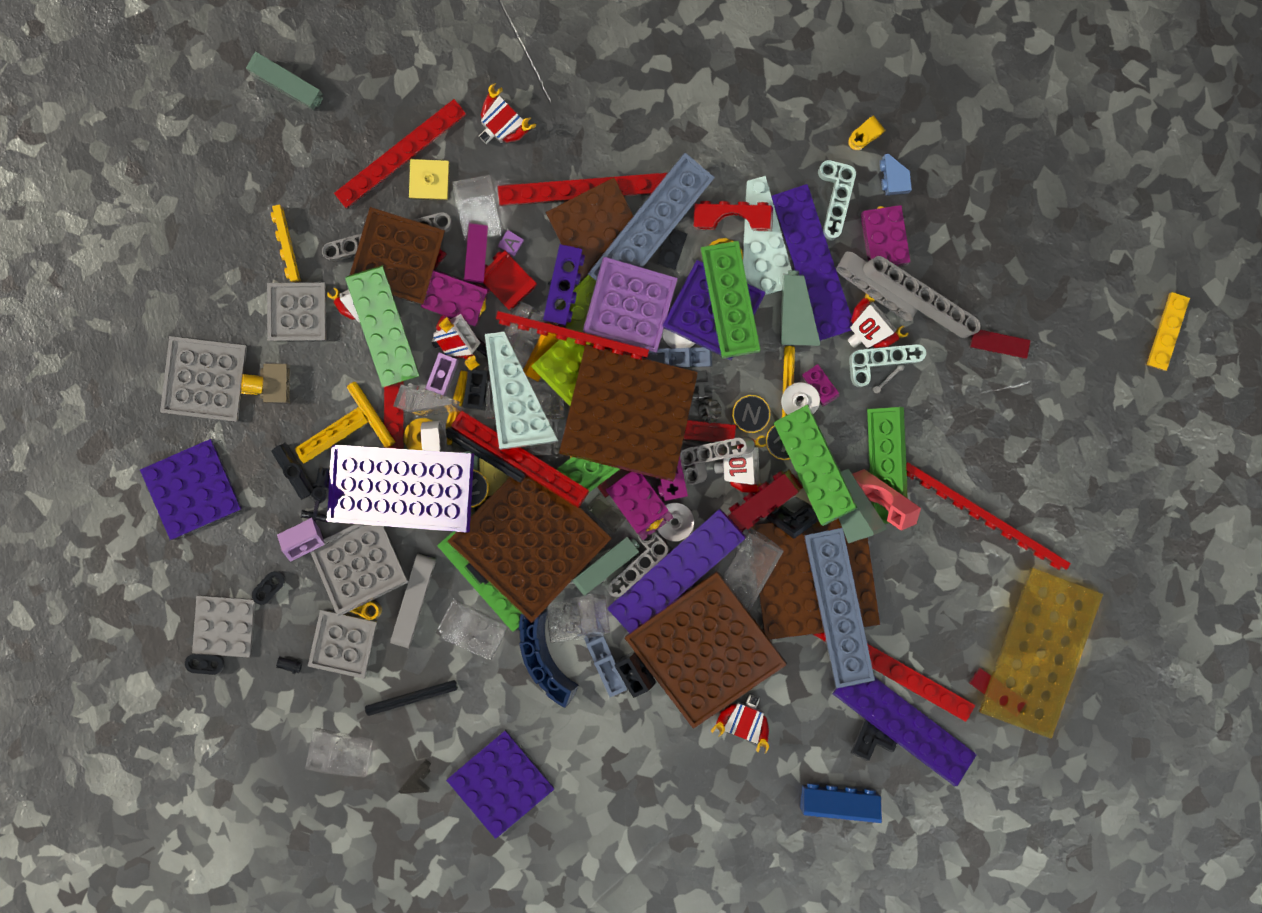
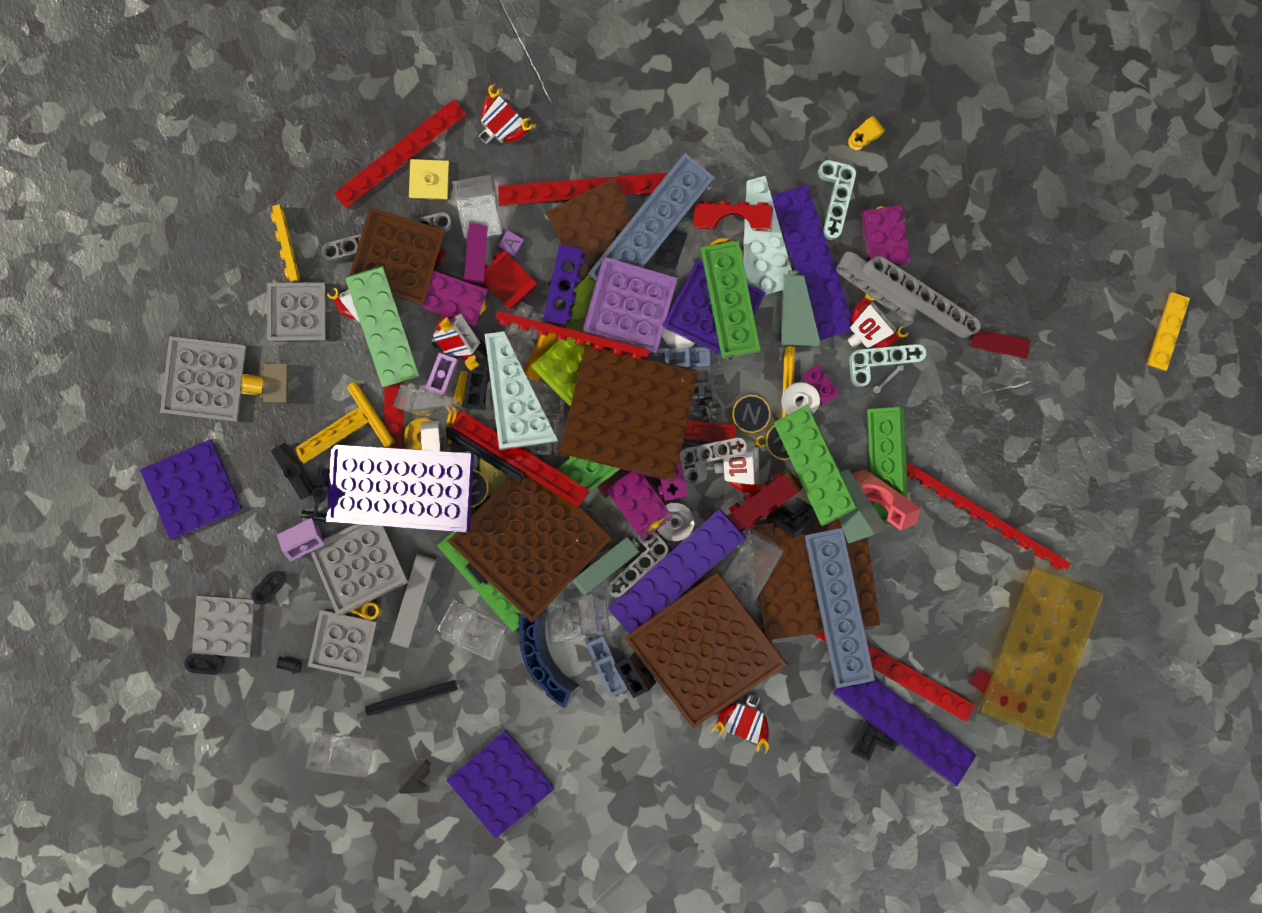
(284, 81): sand green slope -> none
(841, 803): blue slope -> none
(896, 176): medium blue slope -> none

